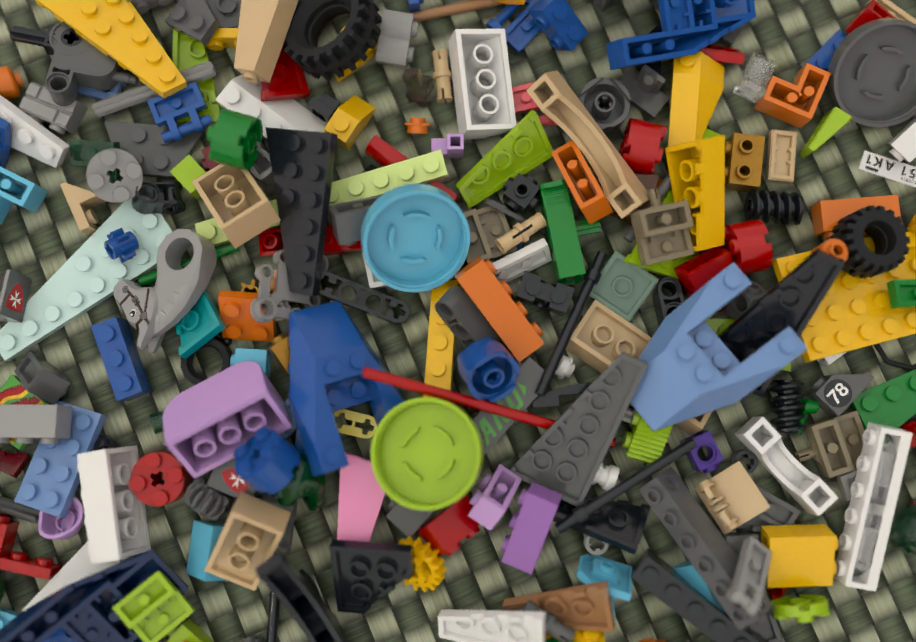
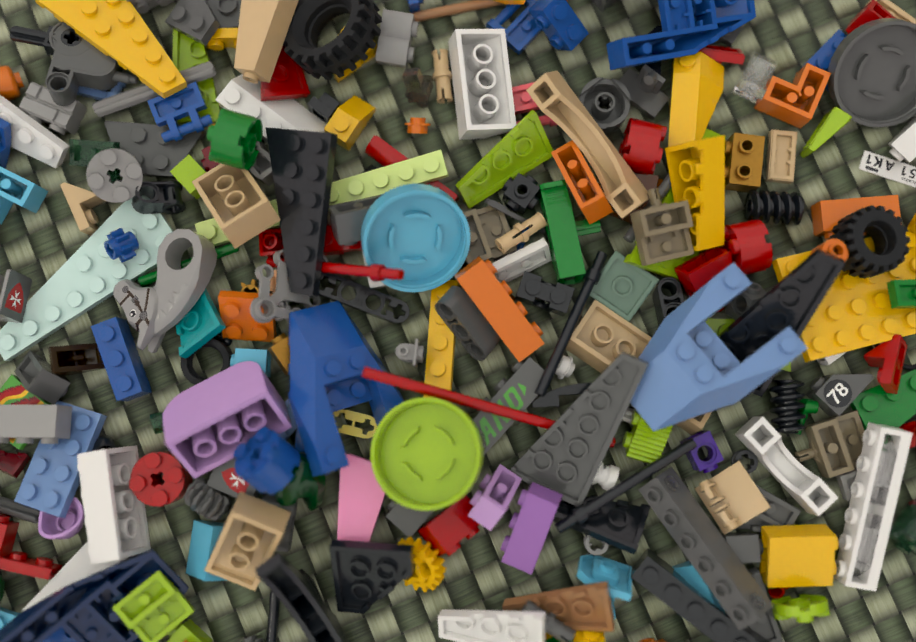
(75, 359): none -> dark brown slope
(374, 272): none -> red bar
(411, 353): none -> light grey hinge
(451, 146): lavender piece -> none
(488, 369): blue brick -> none
(750, 575): light grey plate -> none
(890, 359): none -> red slope

